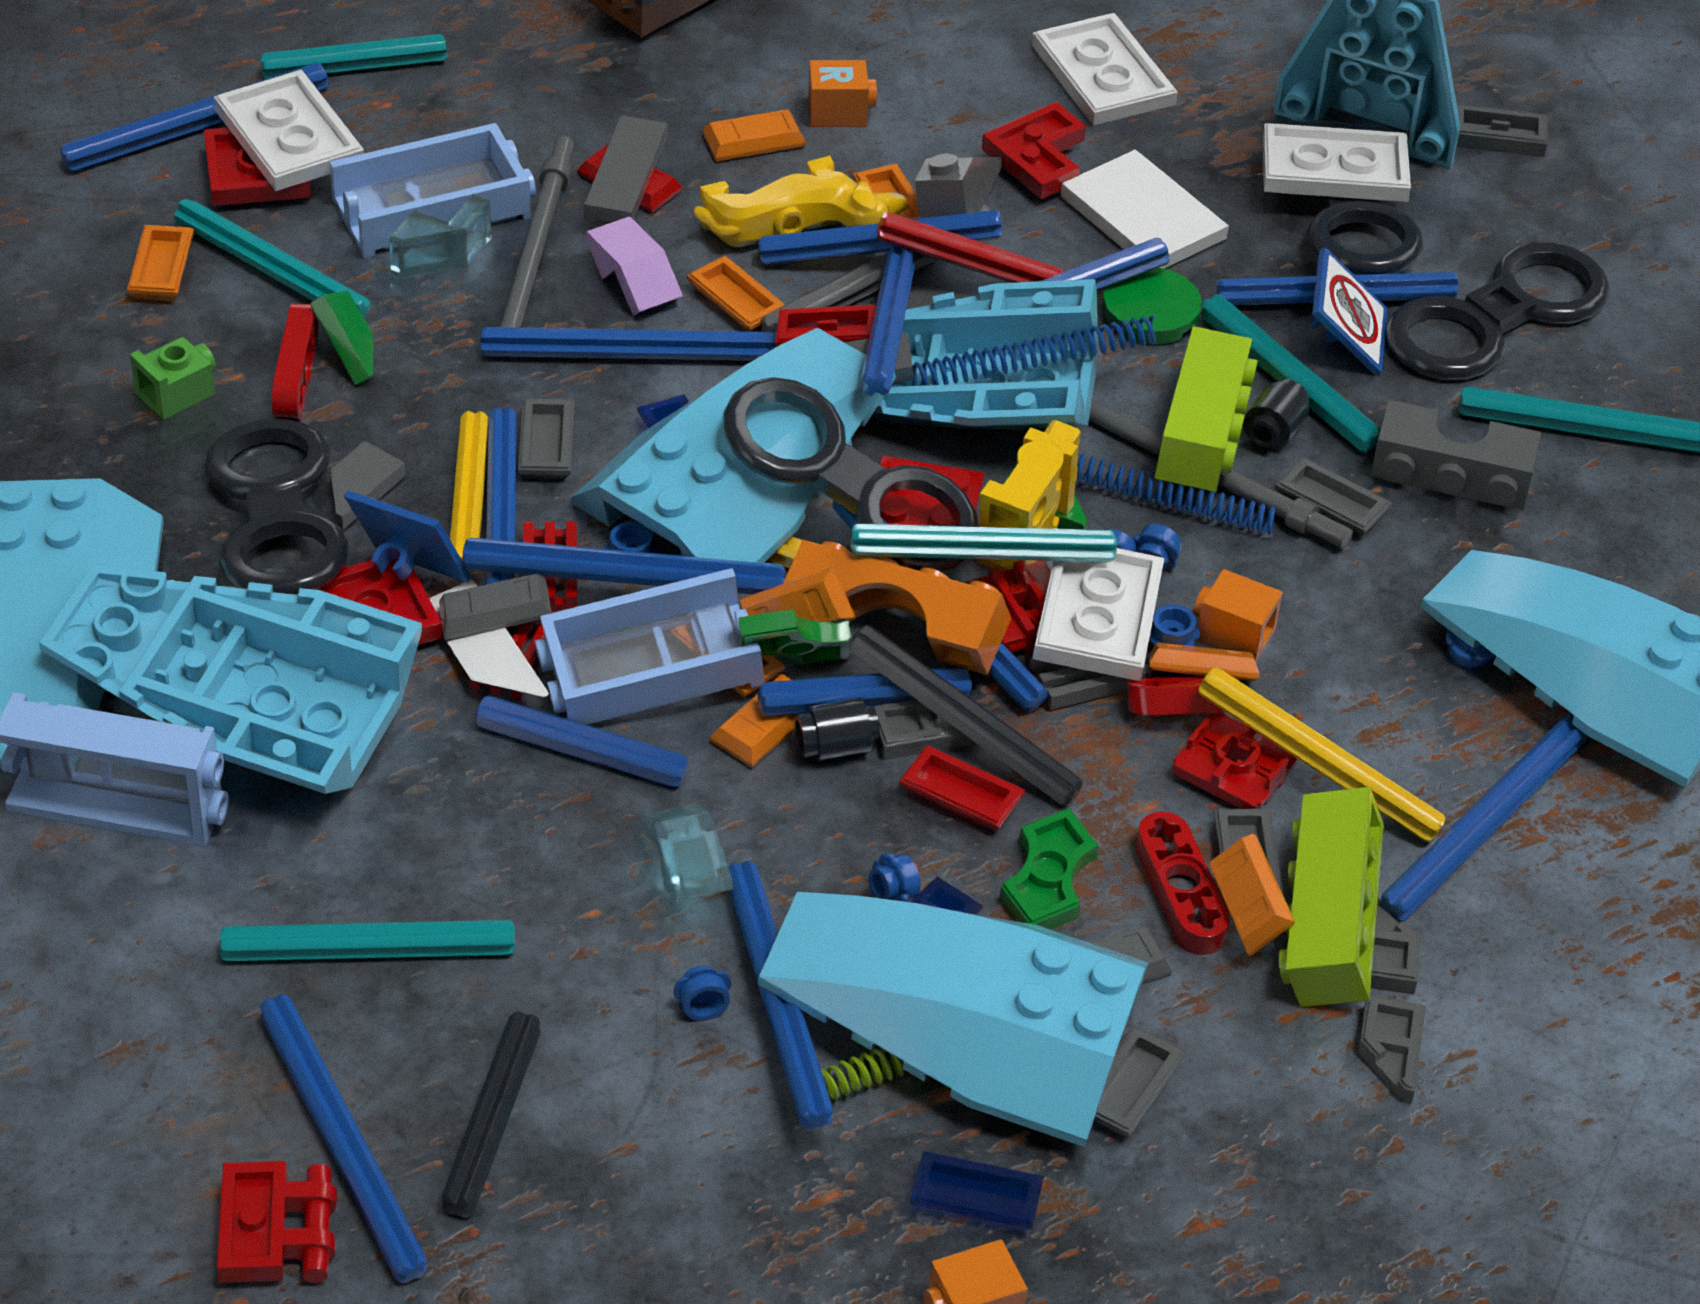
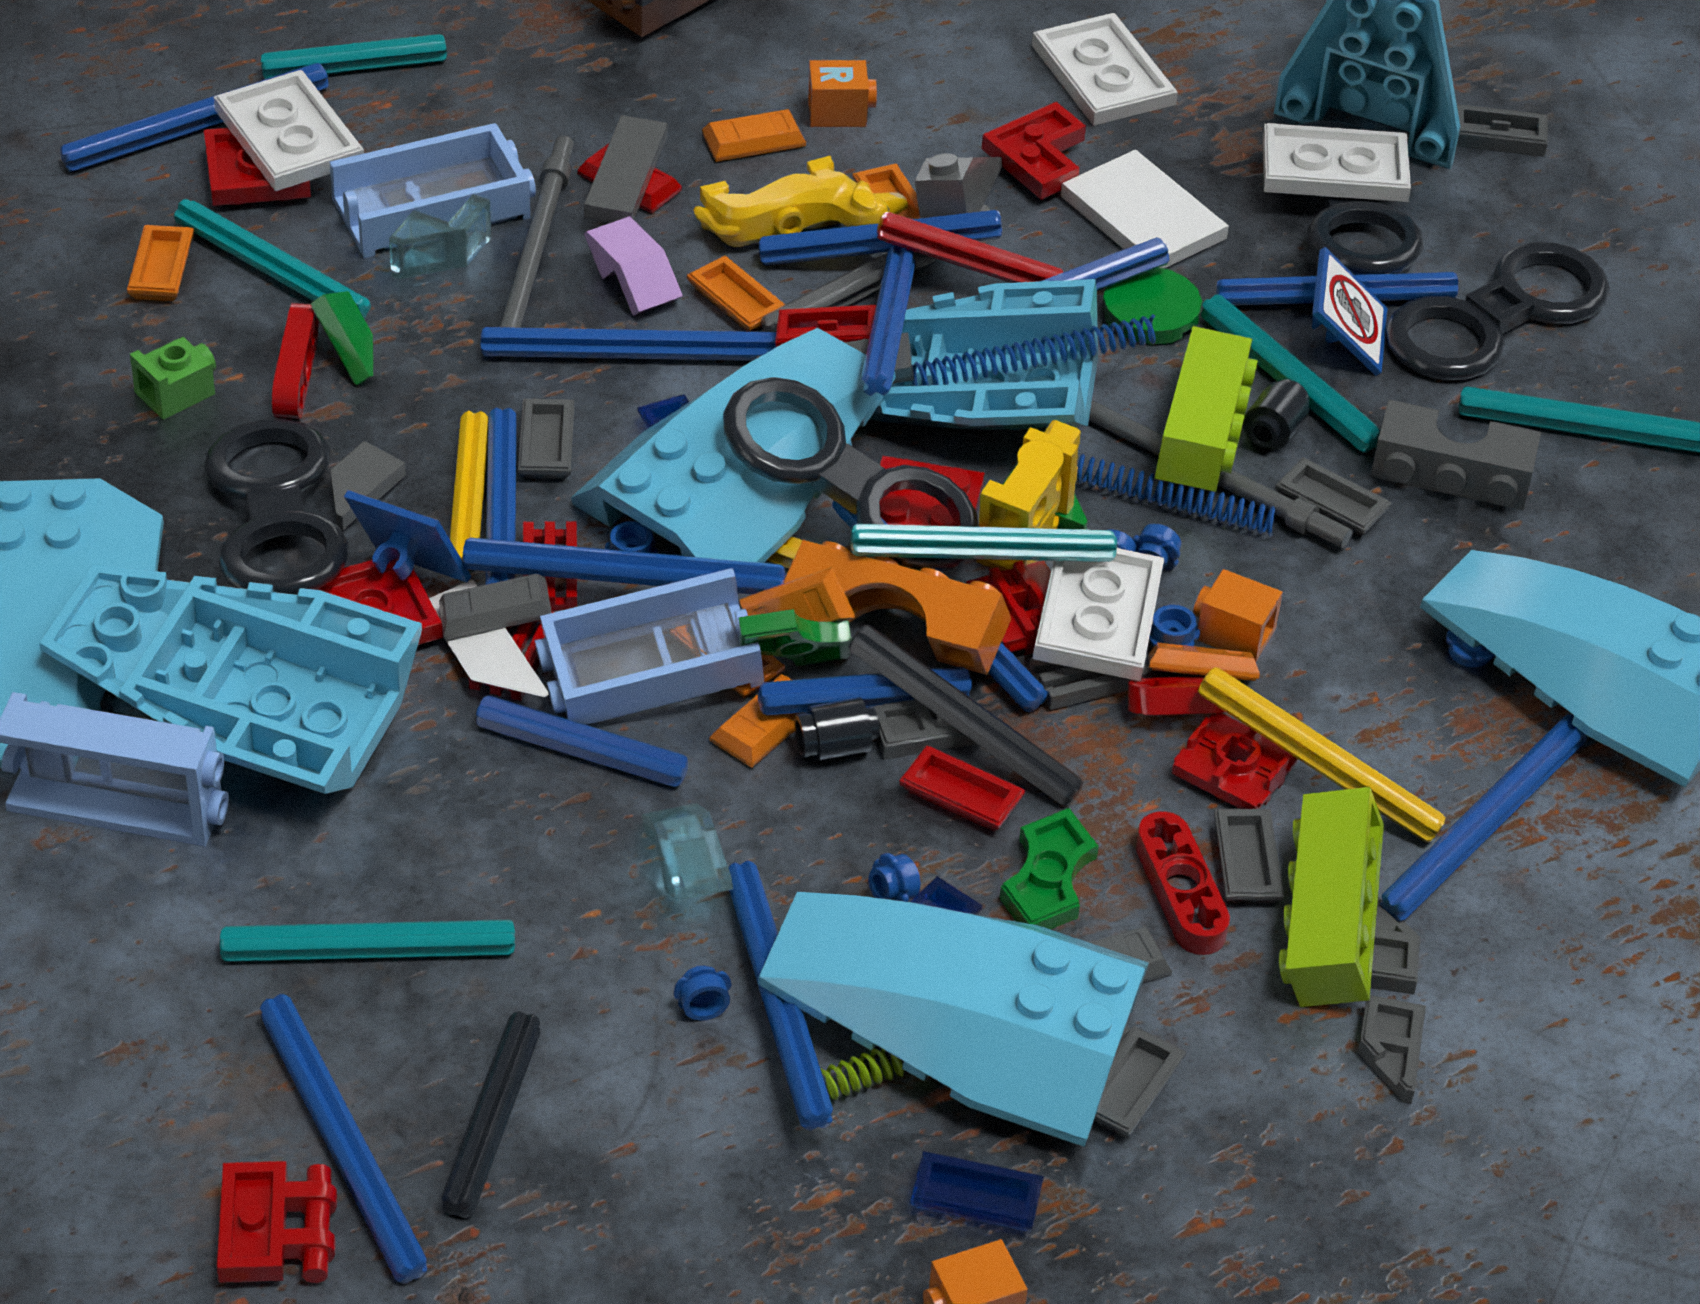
(1251, 893): orange tile -> none

